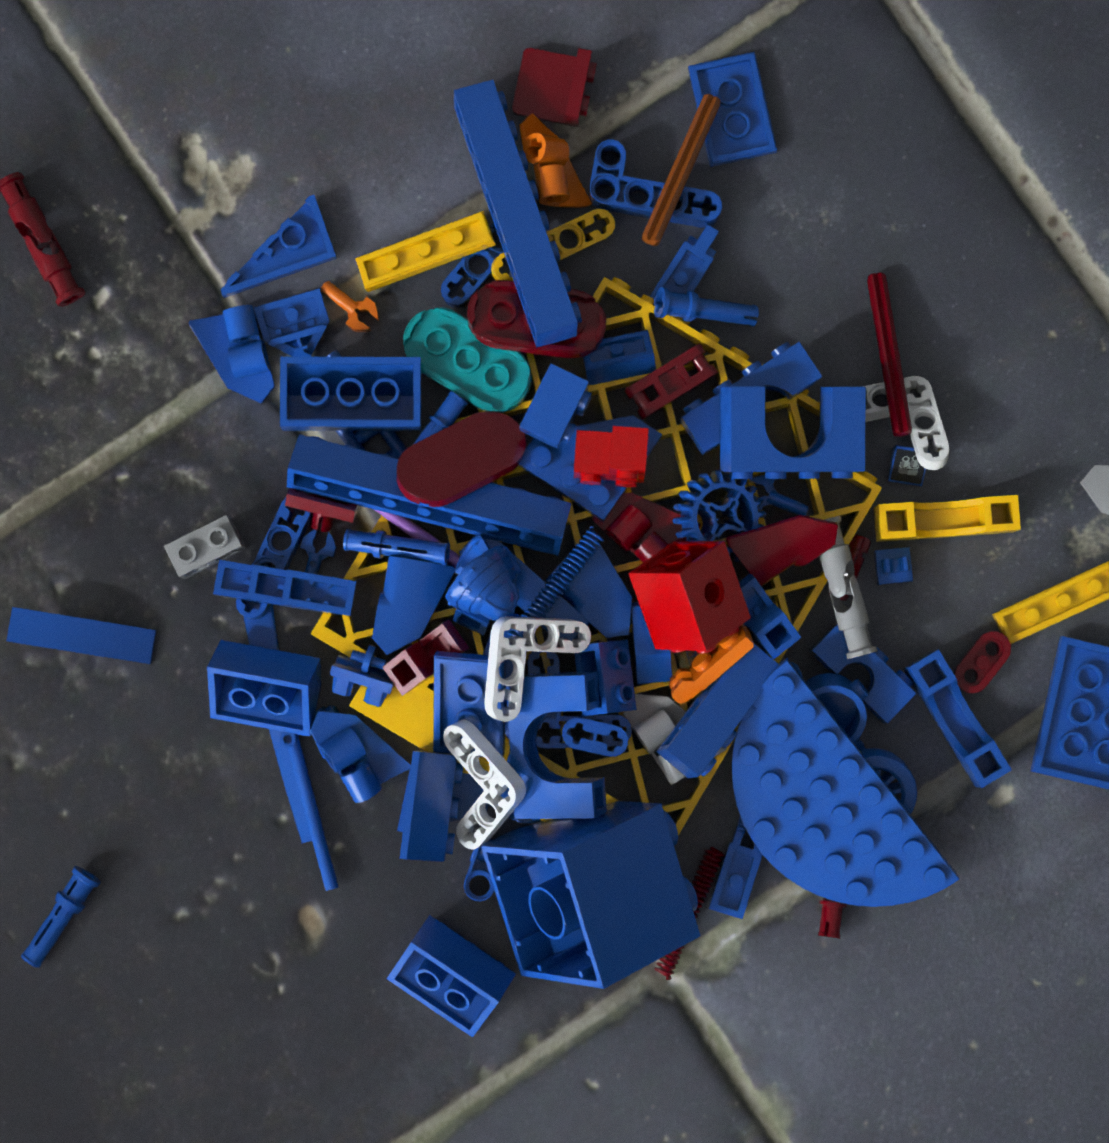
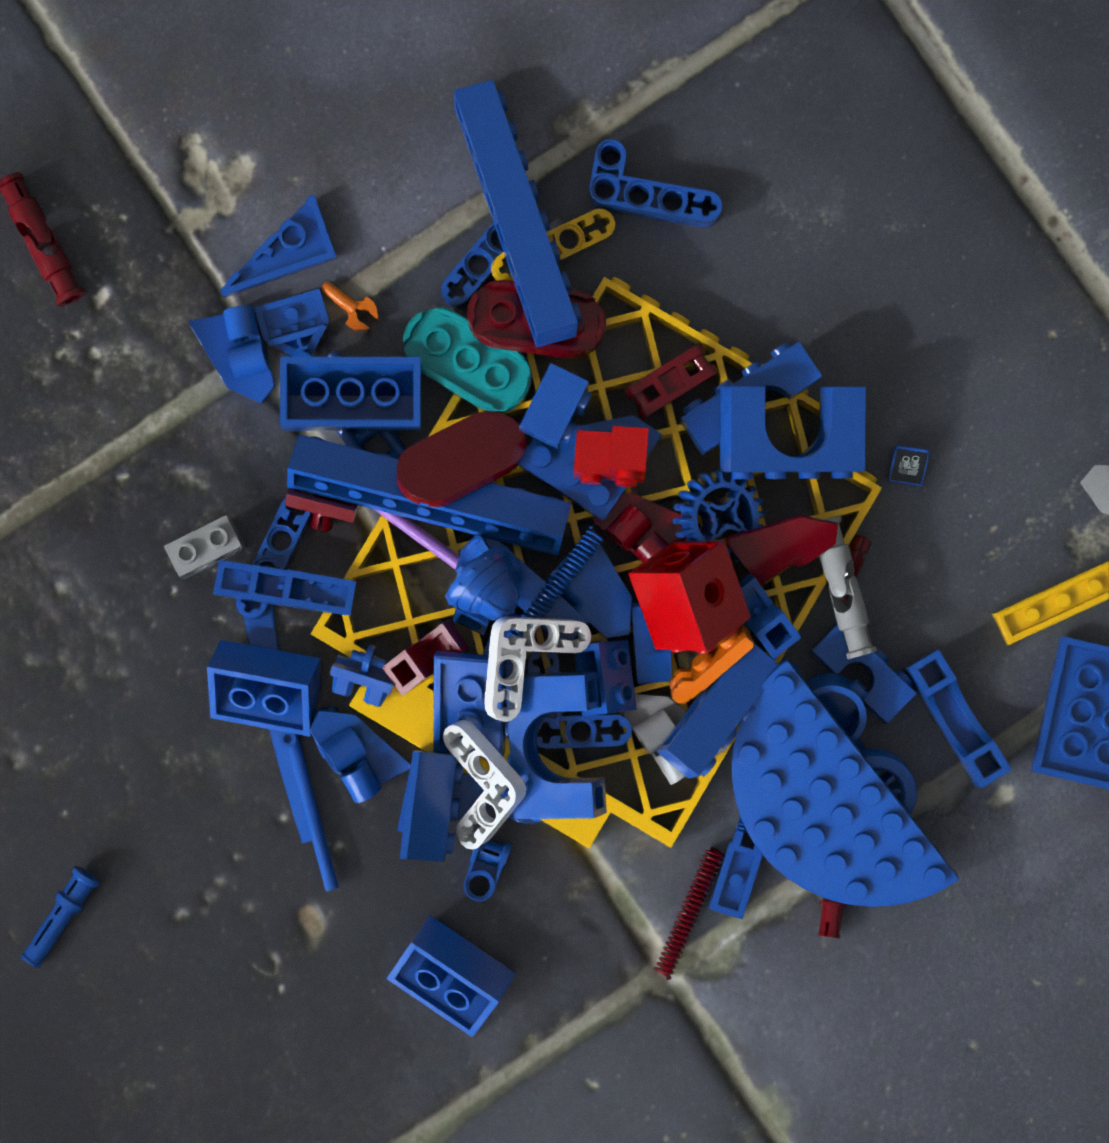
(81, 635): blue slope -> none
(315, 559): blue bar -> none
(357, 541): blue pin -> none
(408, 601): blue panel -> none
(425, 251): yellow tile -> none
(444, 416): blue axle -> none
(553, 170): orange panel -> none
(554, 86): dark red bracket -> none
(592, 745): blue beam -> none
(593, 894): blue slope -> none
(620, 358): blue slope -> none
(681, 170): dark orange axle -> none
(689, 263): blue hinge -> none
(691, 306): blue pin -> none
(743, 120): blue tile -> none
(777, 499): blue bar -> none
(889, 354): dark red axle -> none
(893, 566): blue tile -> none
(918, 407): white beam -> none
(947, 519): yellow arch -> none
(981, 662): dark red plate -> none

